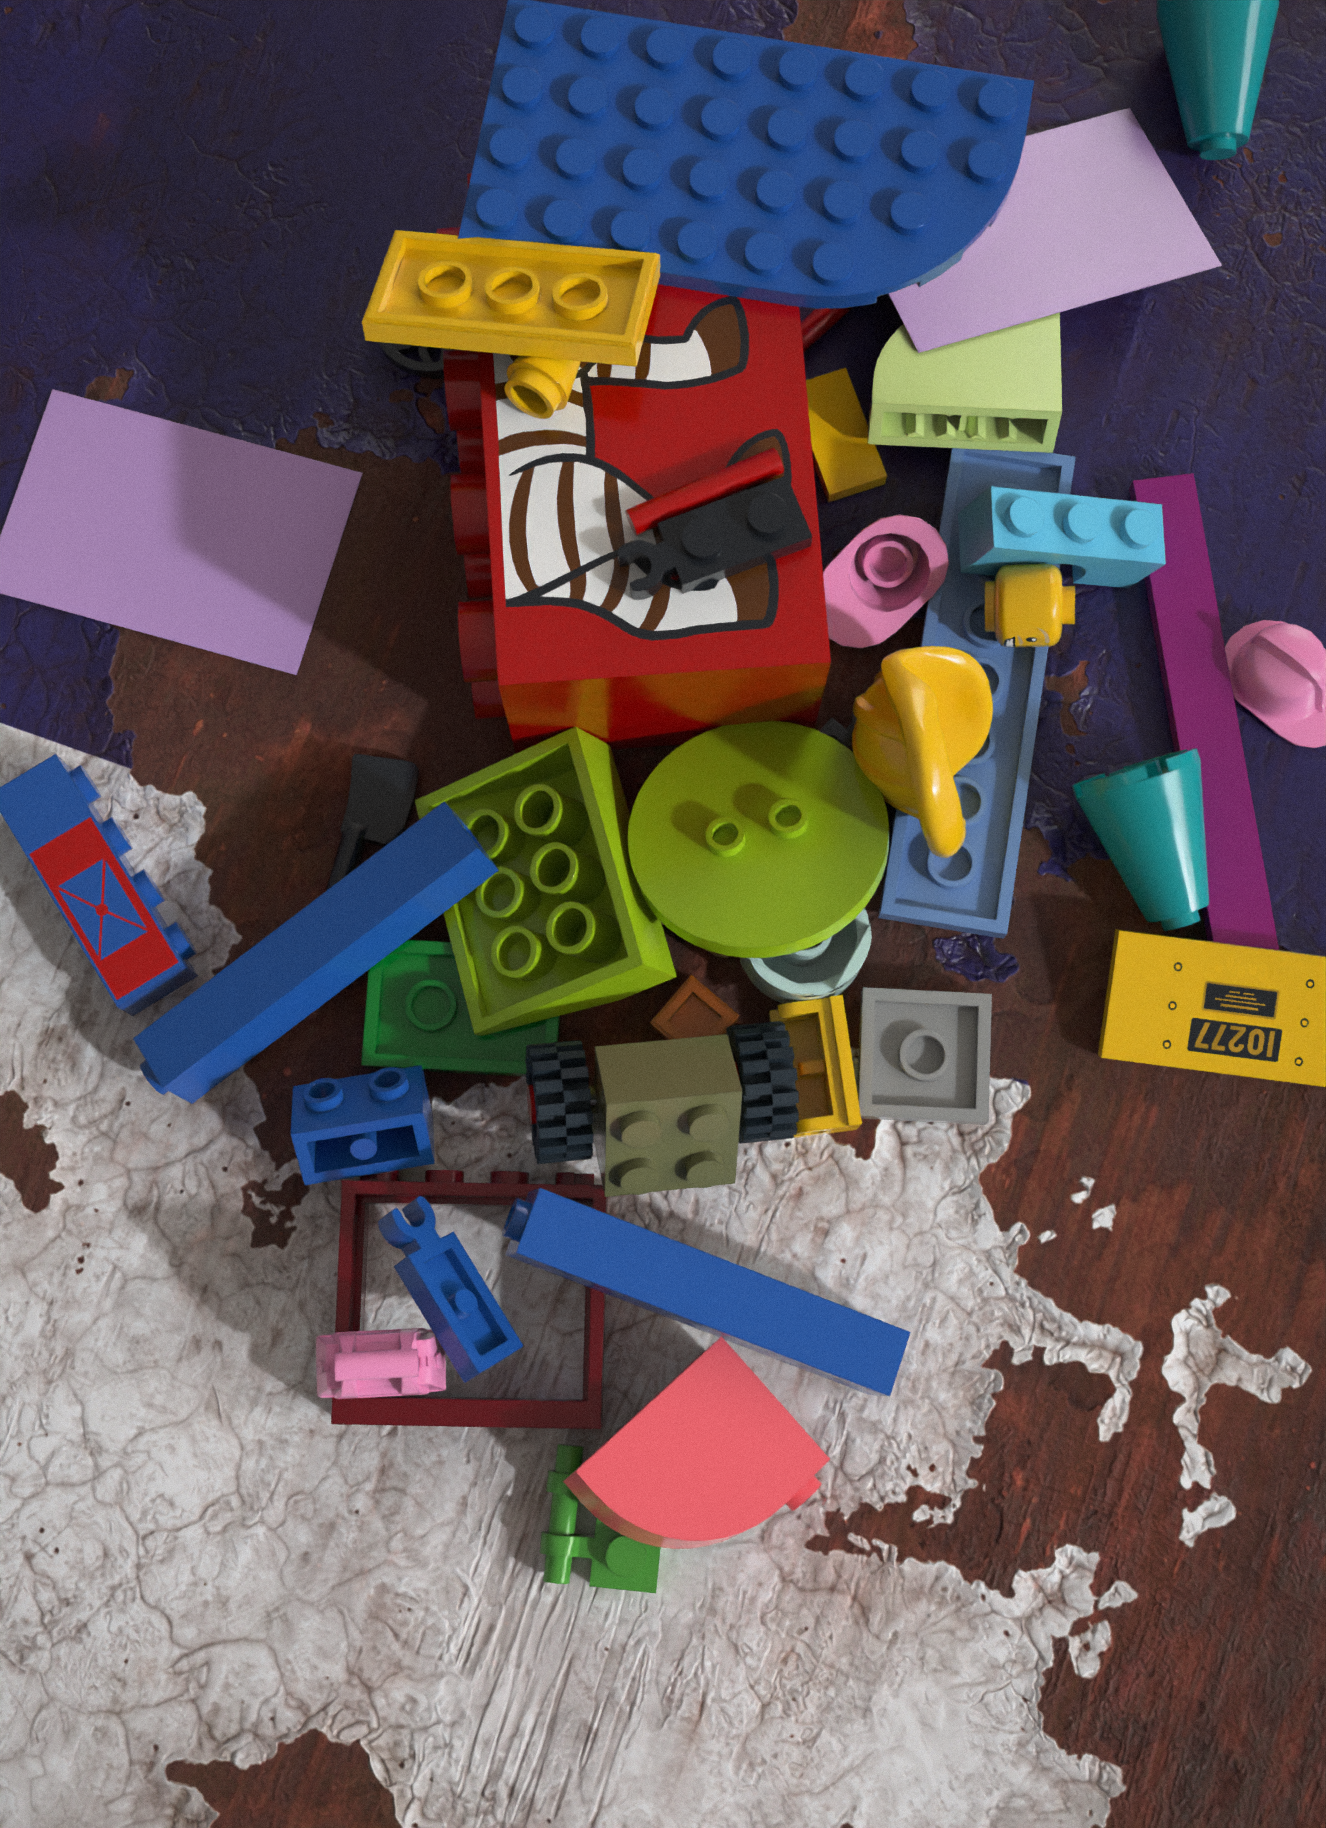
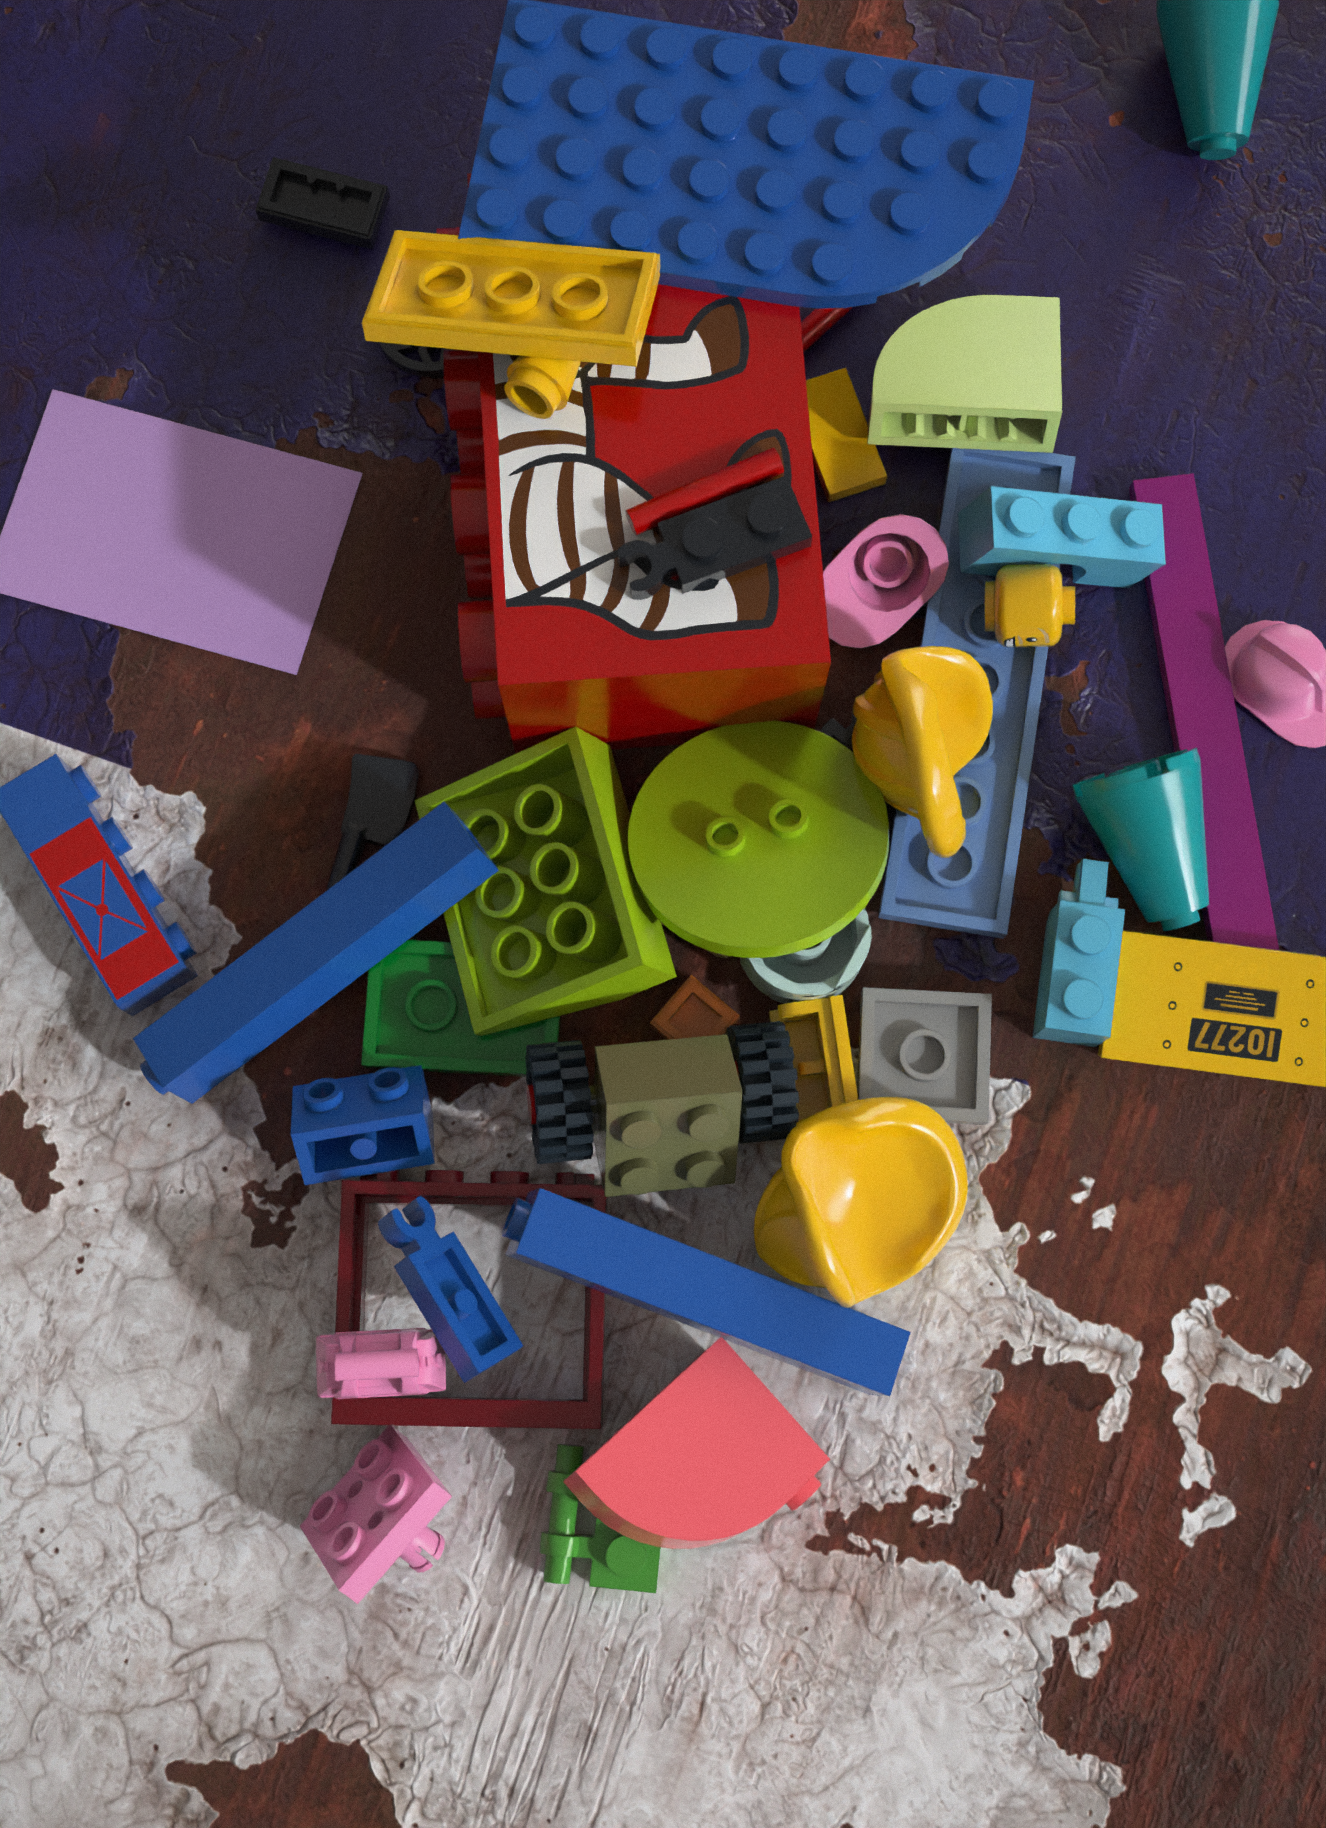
(322, 203): none -> black plate
(377, 1515): none -> bright pink plate
(862, 1197): none -> yellow piece
(1078, 227): lavender sticker -> none
(1080, 961): none -> medium azure hinge

